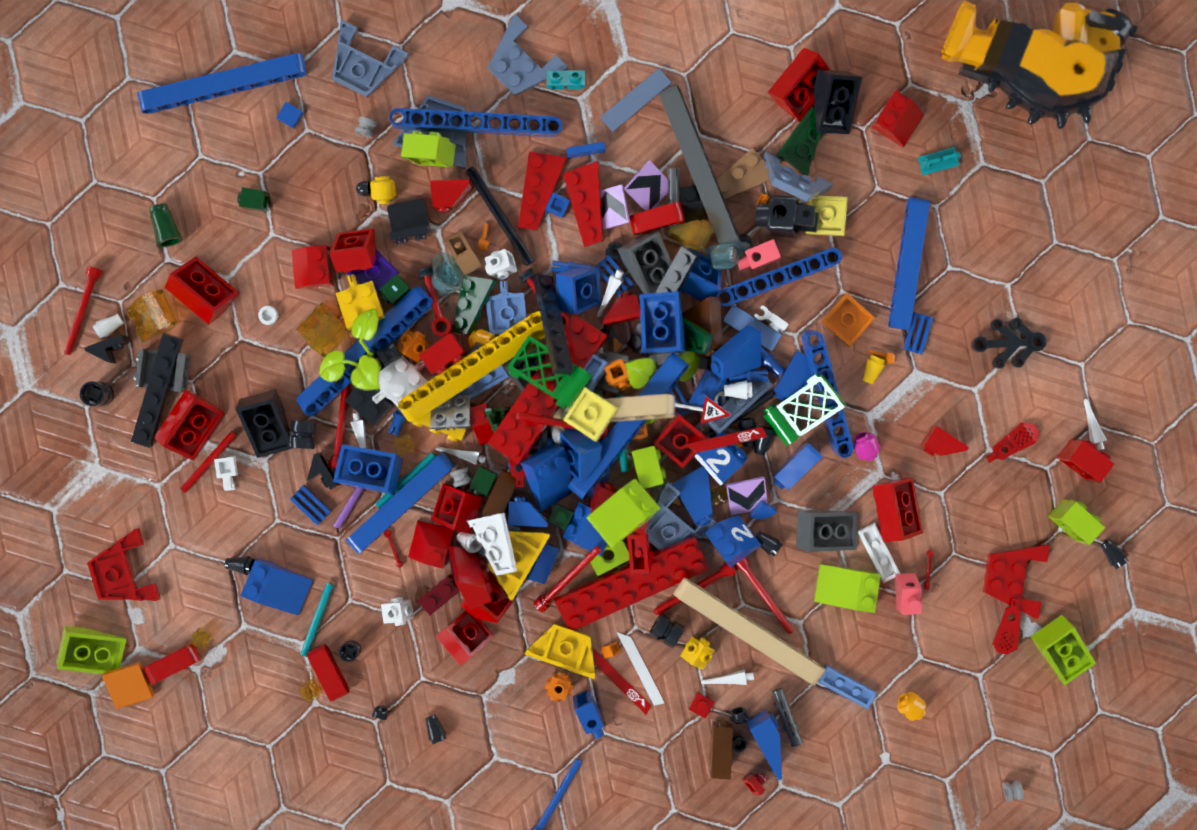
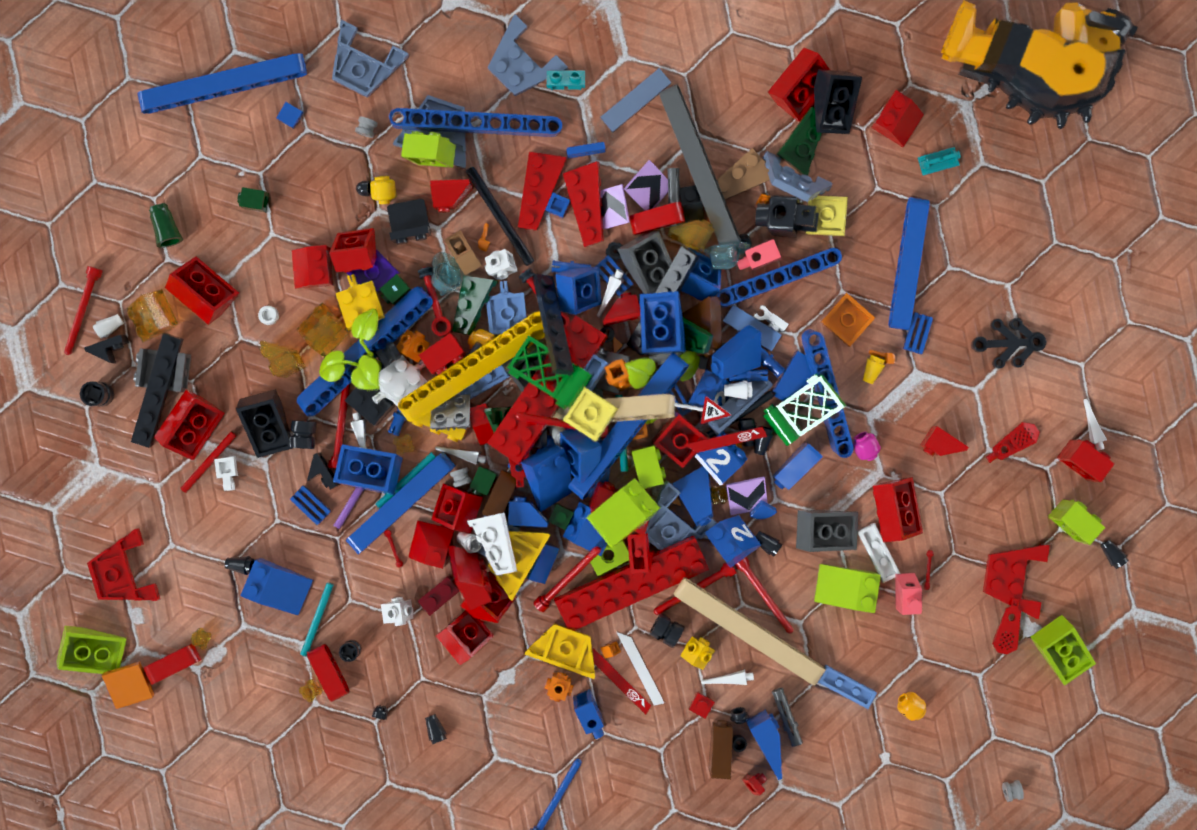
(282, 359): none -> clear yellow slope

